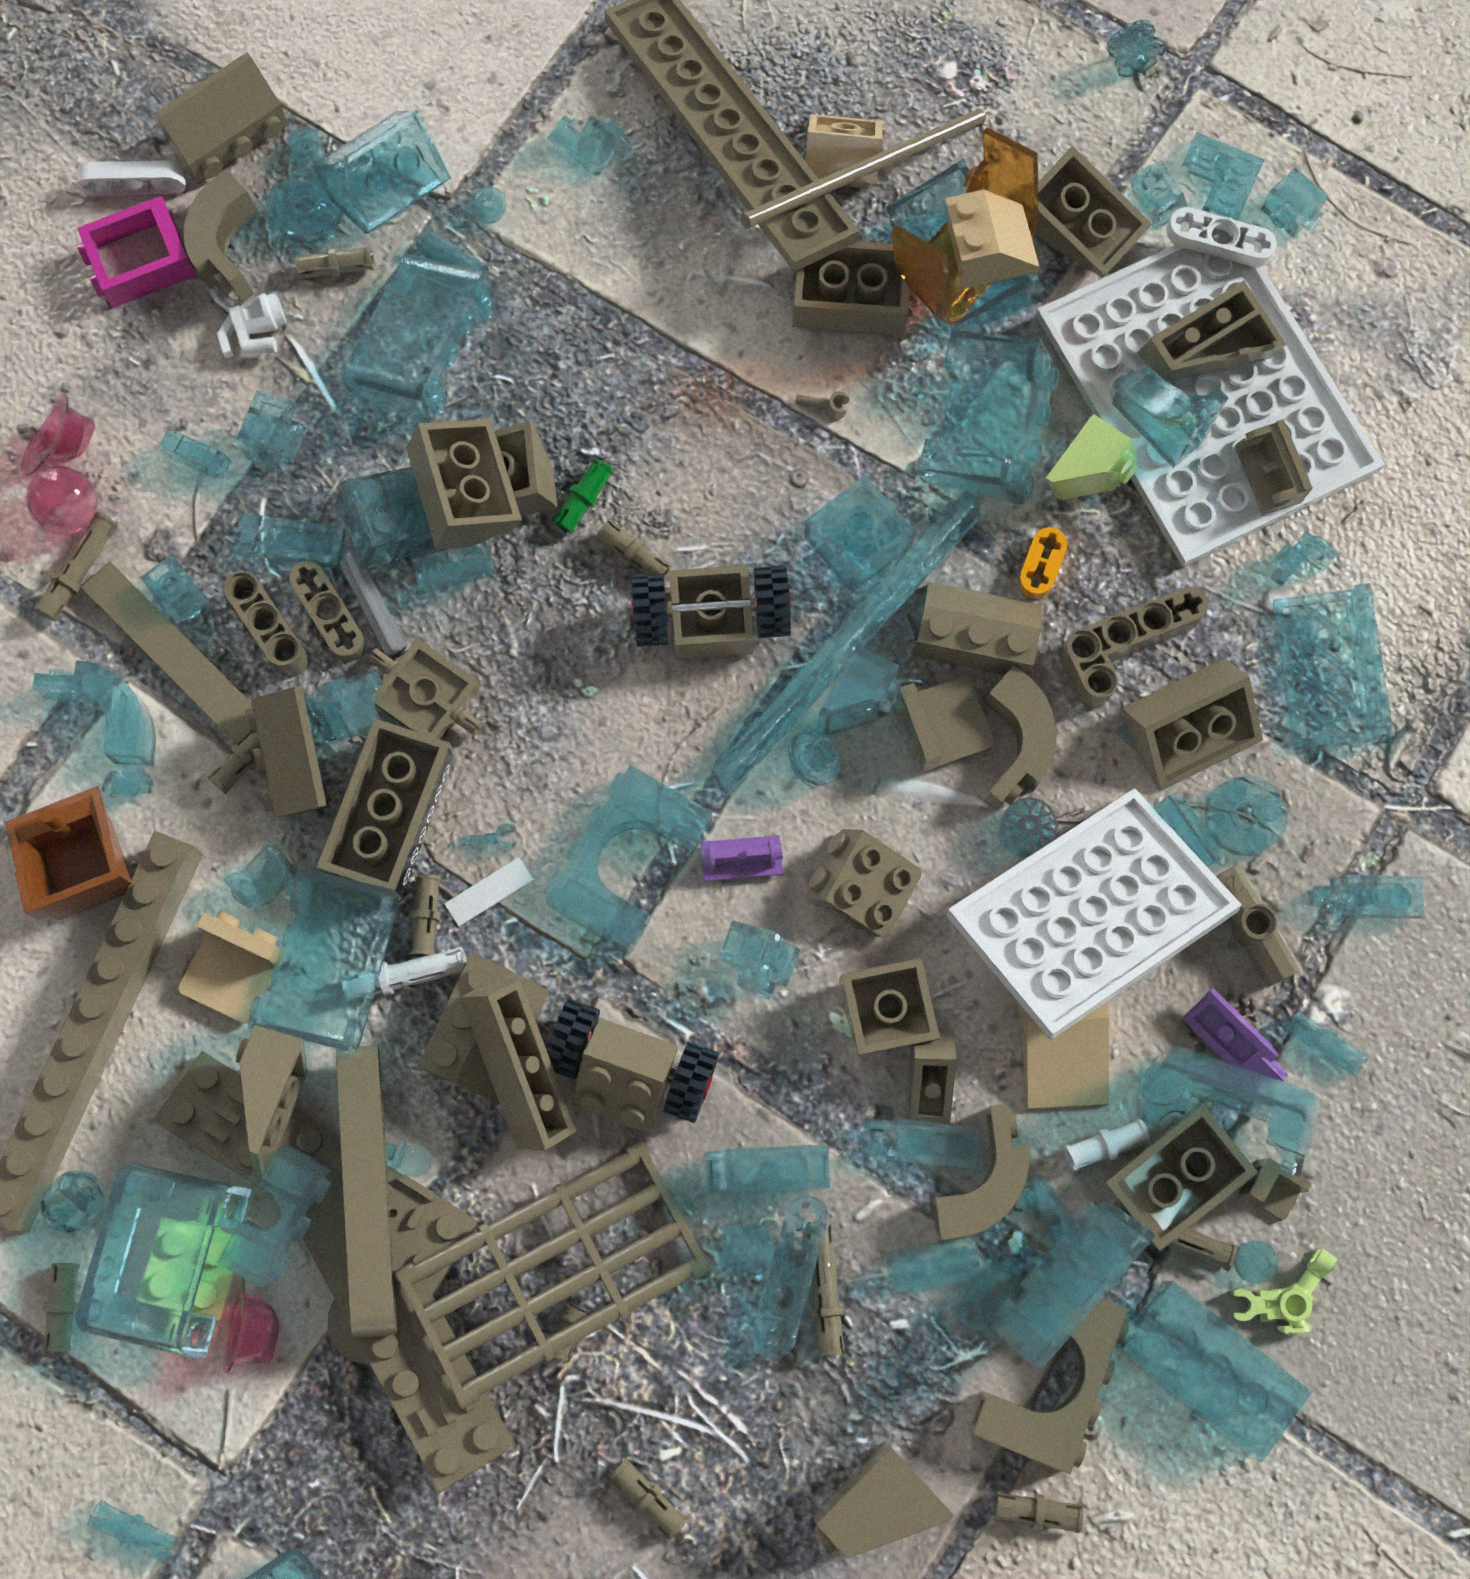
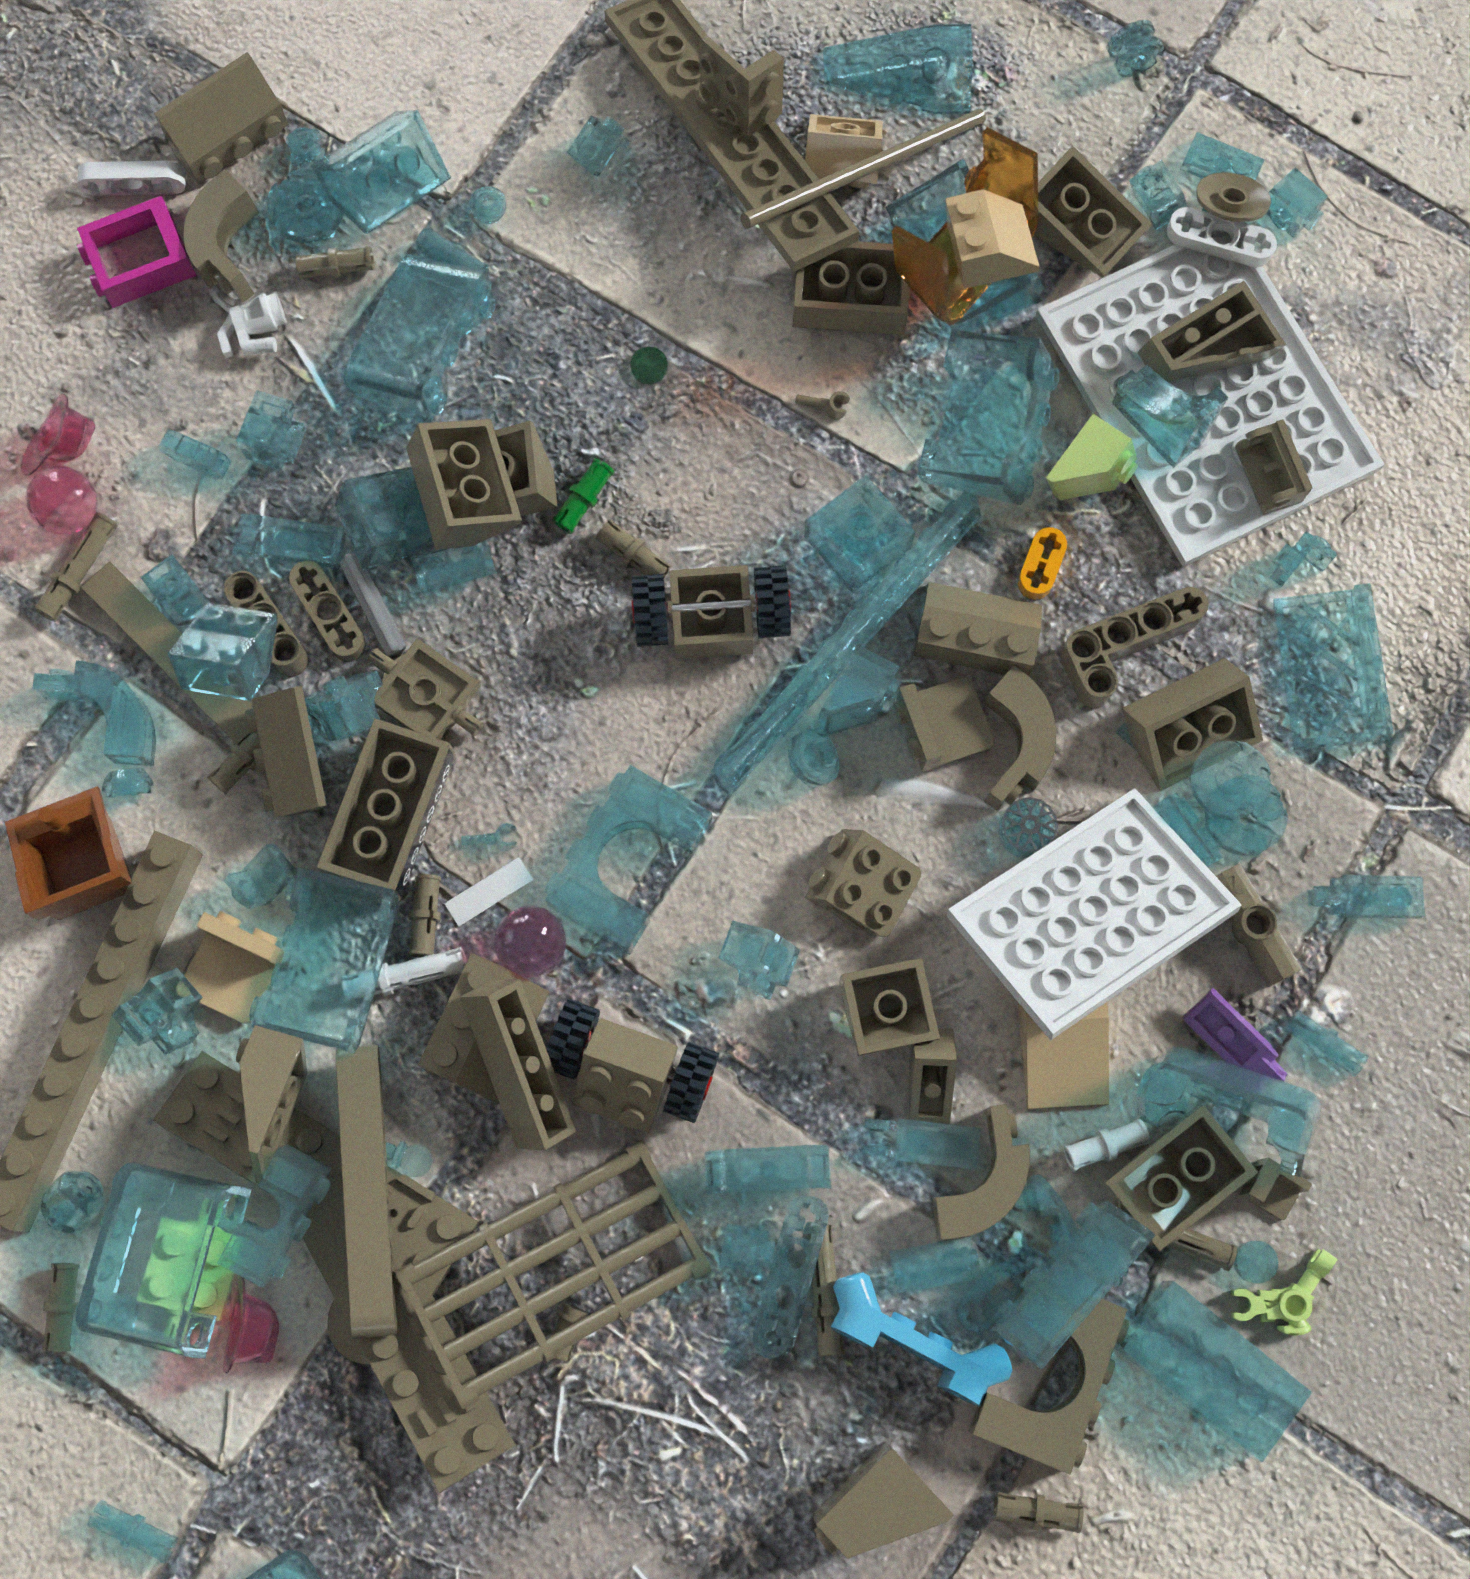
(162, 1012): none -> clear light blue brick
(225, 651): none -> clear light blue slope
(530, 941): none -> clear pink piece
(564, 133): clear light blue plate -> none
(647, 1499): dark tan pin -> none
(649, 365): none -> clear green piece
(742, 858): medium lavender hinge -> none
(744, 95): none -> dark tan bracket
(911, 66): none -> clear light blue wedge
(963, 1375): none -> medium azure plate
(1230, 779): none -> clear light blue tile
(1233, 197): none -> dark tan dish

